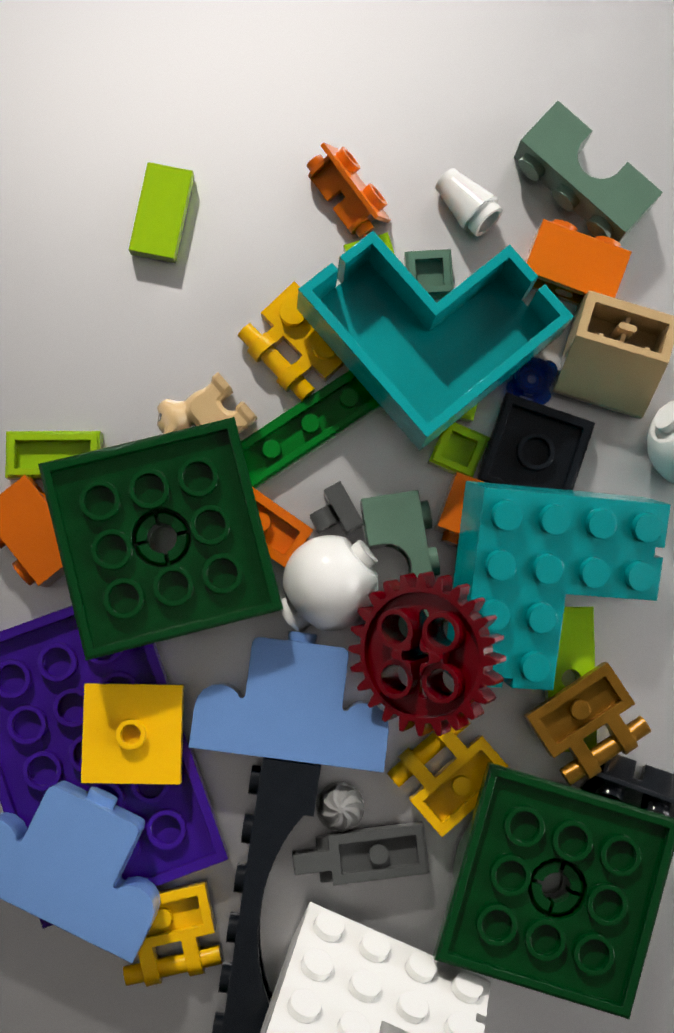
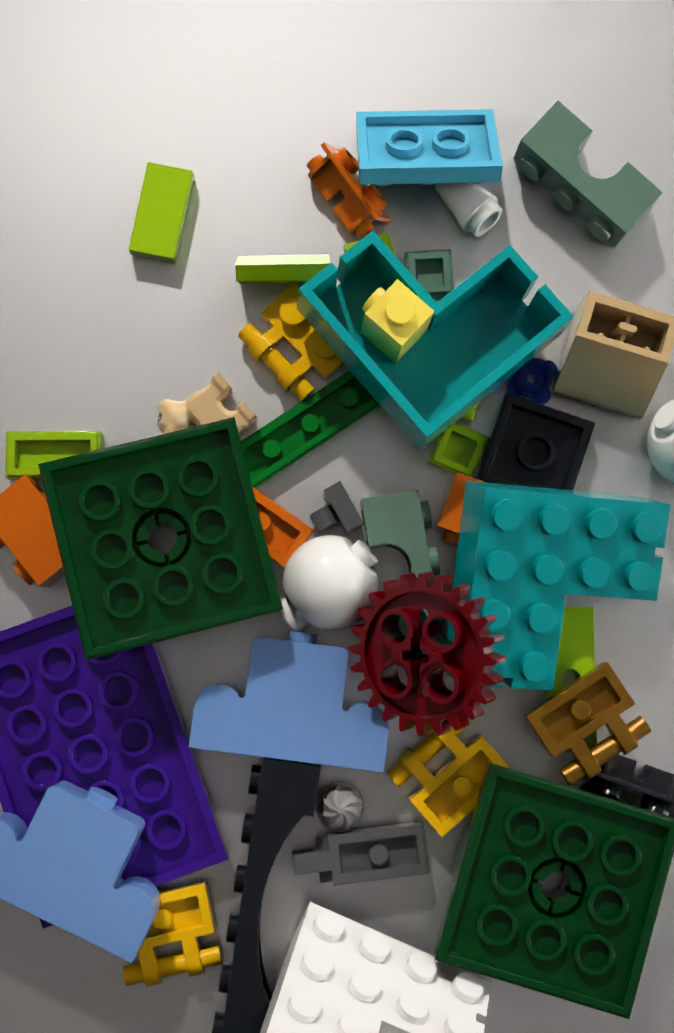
(132, 733): yellow plate -> none
(279, 268): none -> lime tile
(395, 320): none -> light yellow brick
(428, 147): none -> medium azure plate
(575, 262): orange brick -> none

